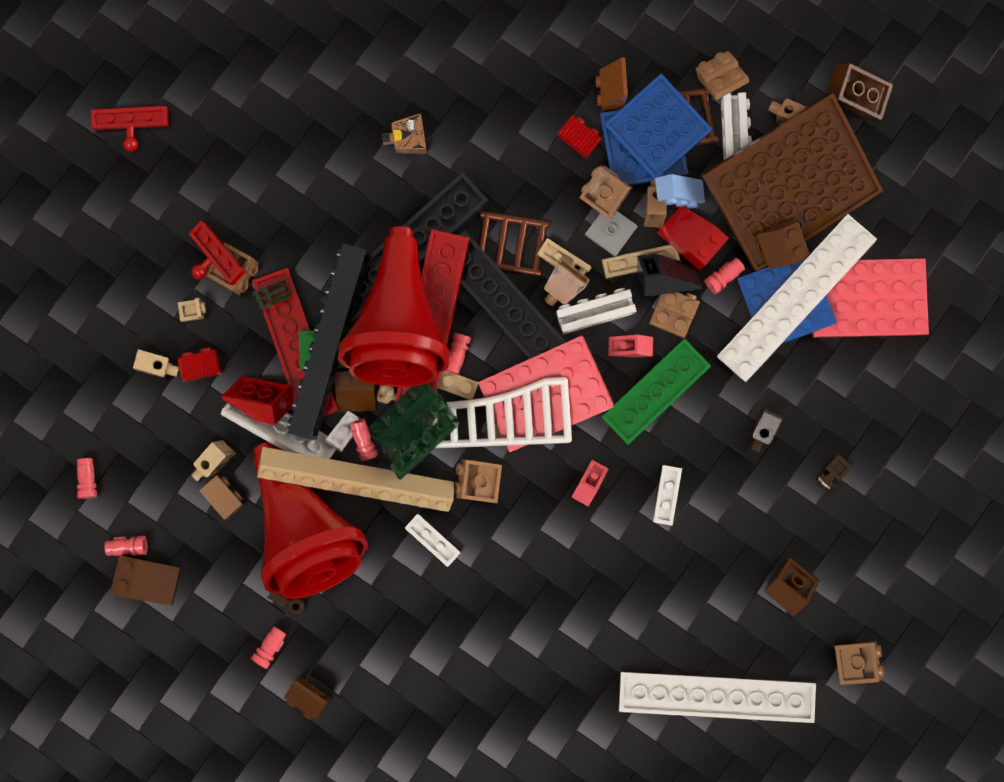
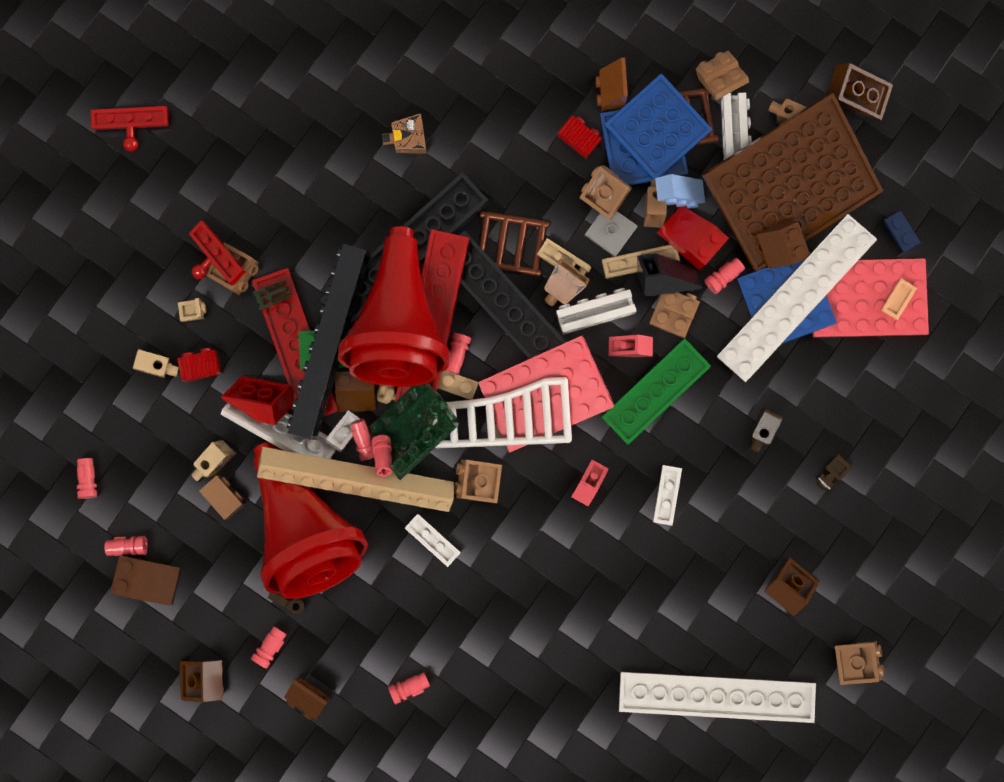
(201, 680): none -> reddish brown slope
(381, 449): none -> coral axle
(412, 686): none -> coral axle
(899, 299): none -> light nougat tile
(901, 231): none -> dark blue plate

